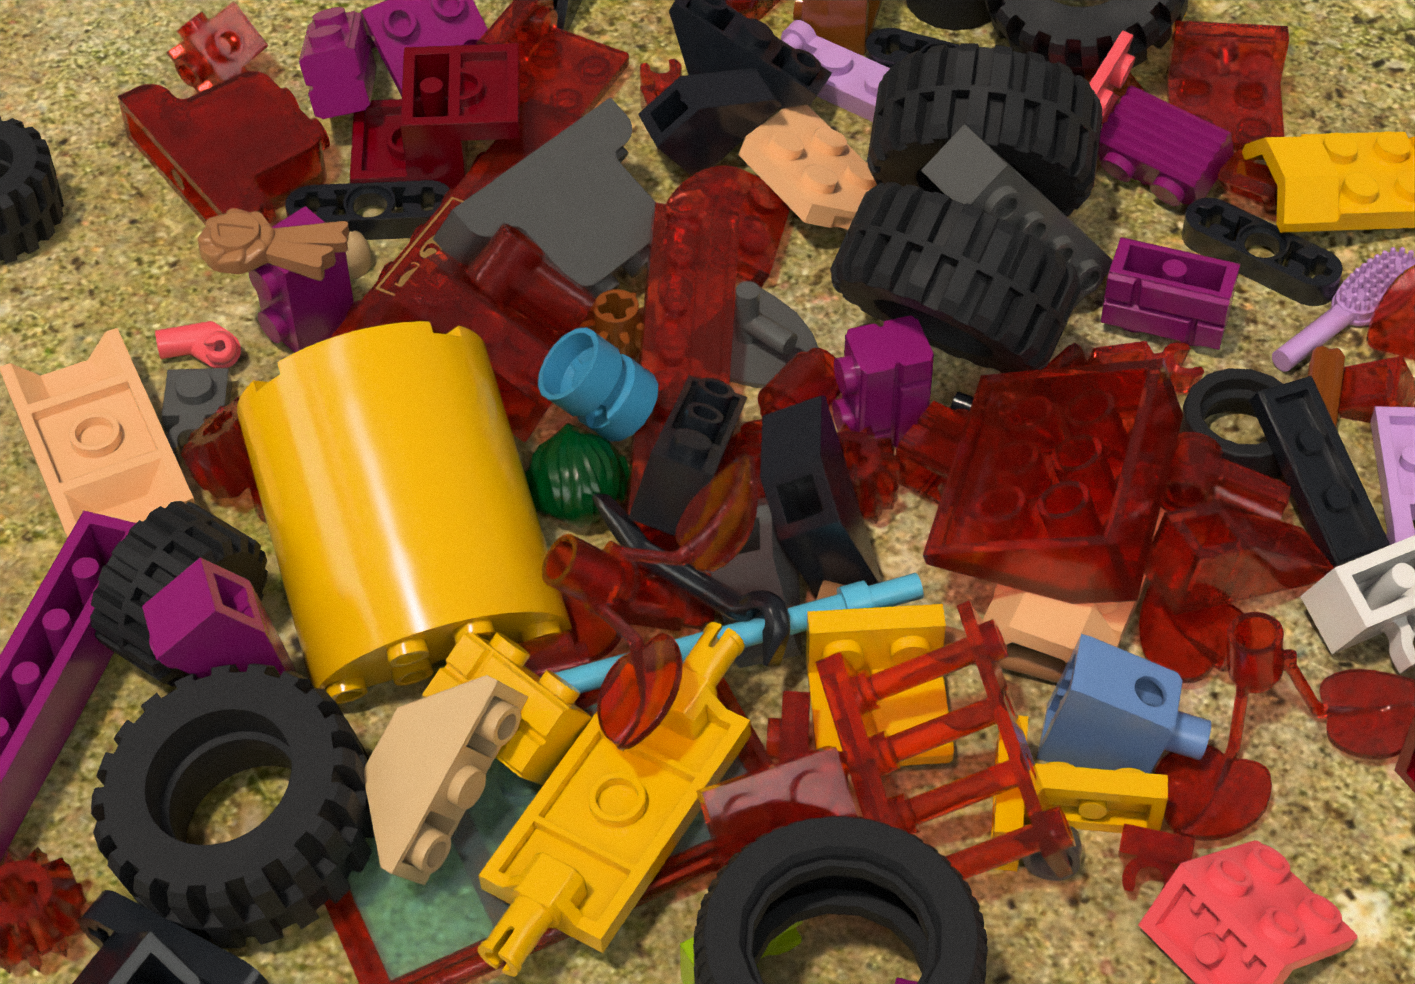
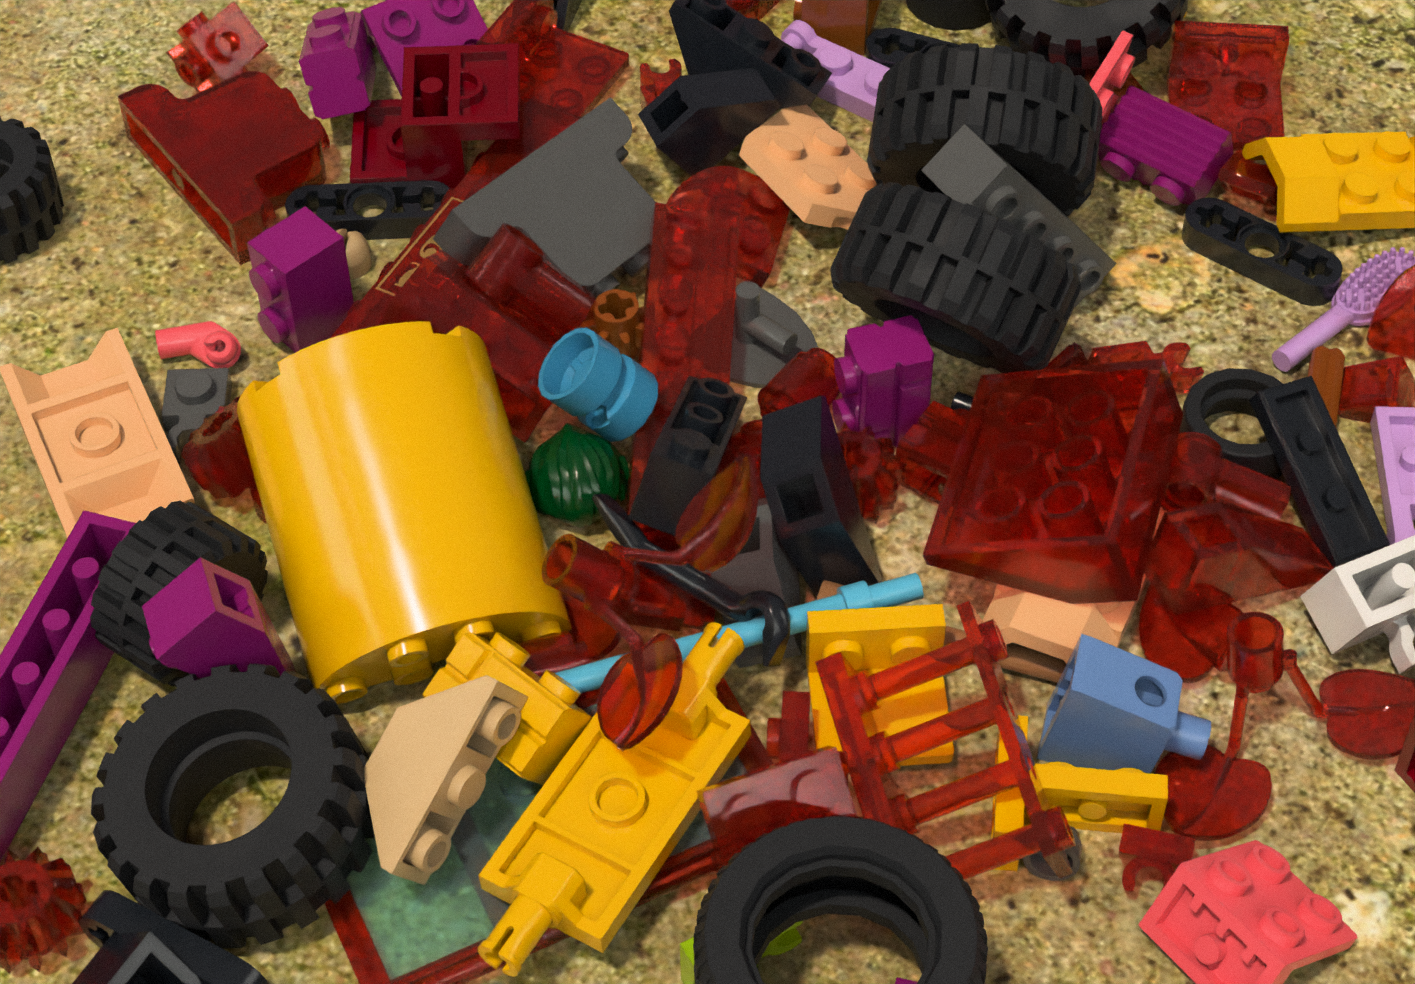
(246, 241): medium nougat piece -> none
(1169, 293): magenta brick -> none

